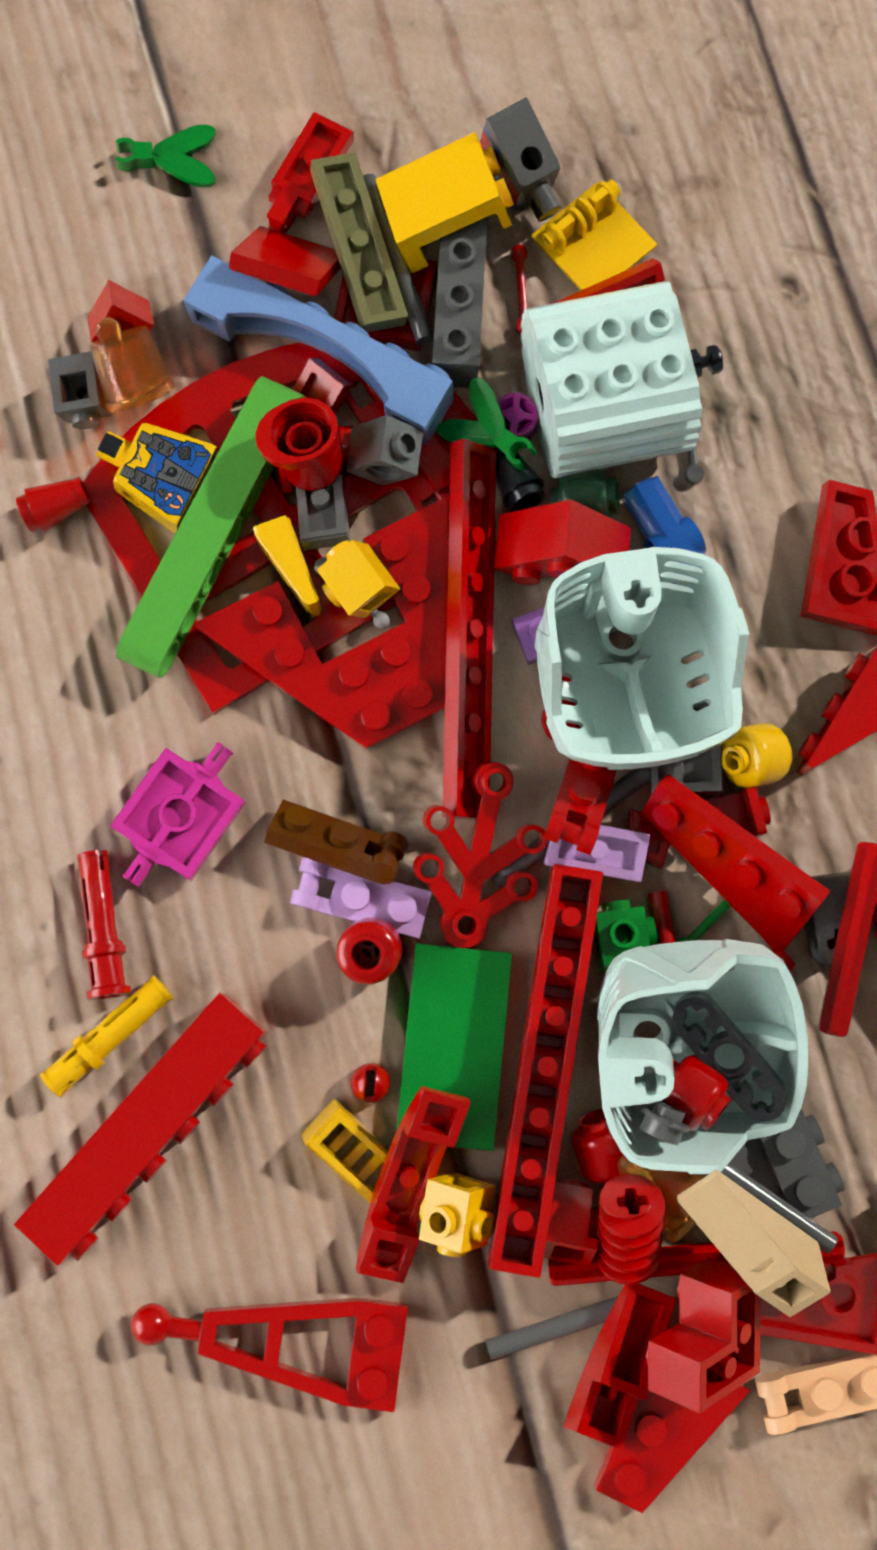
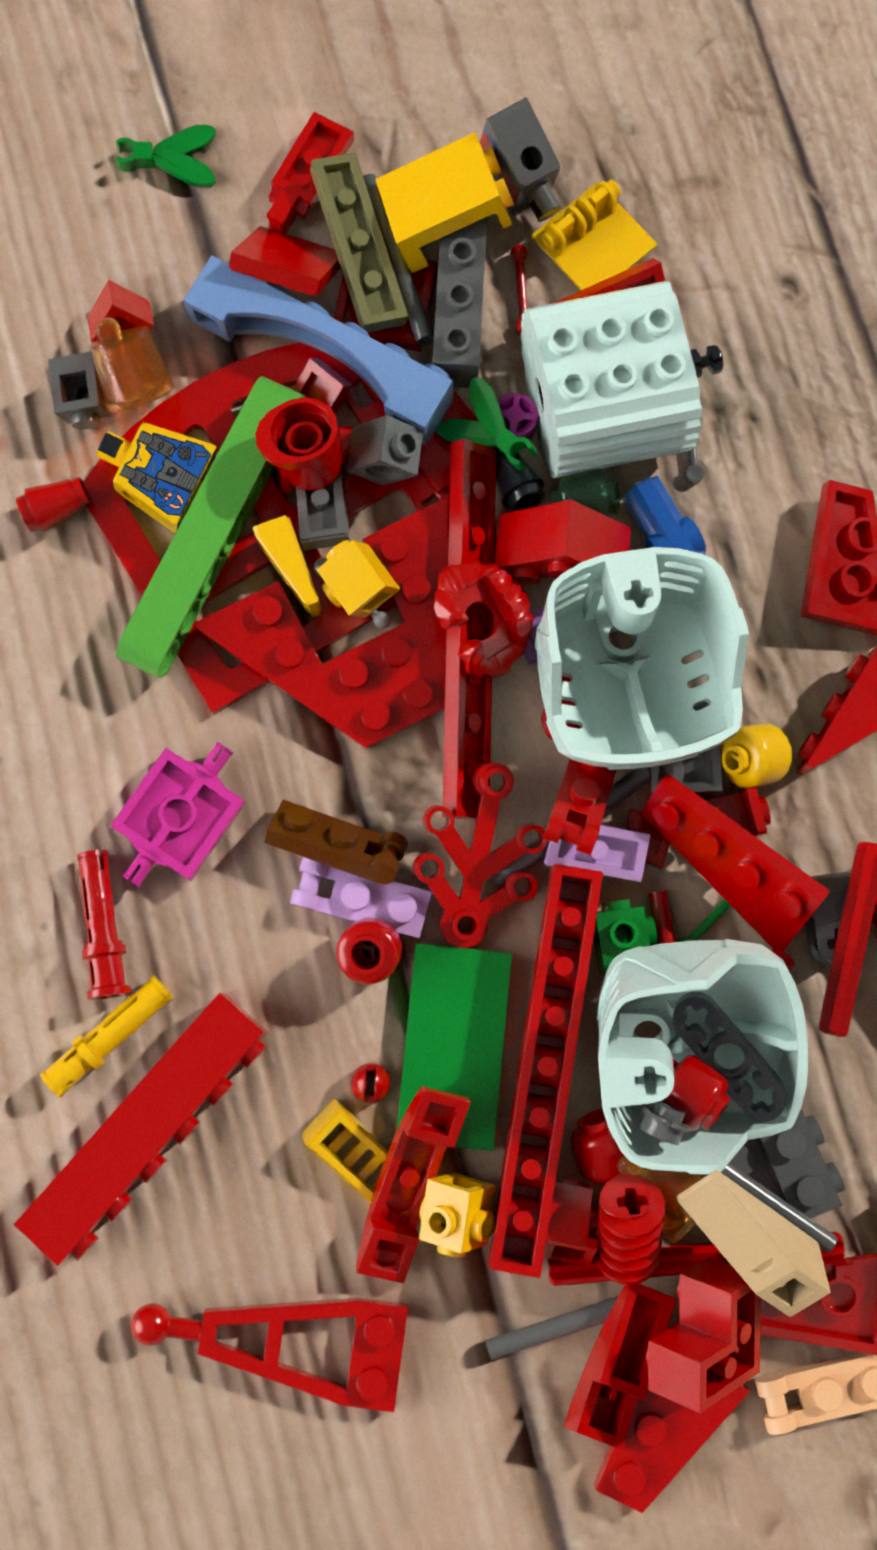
(510, 607): none -> red piece

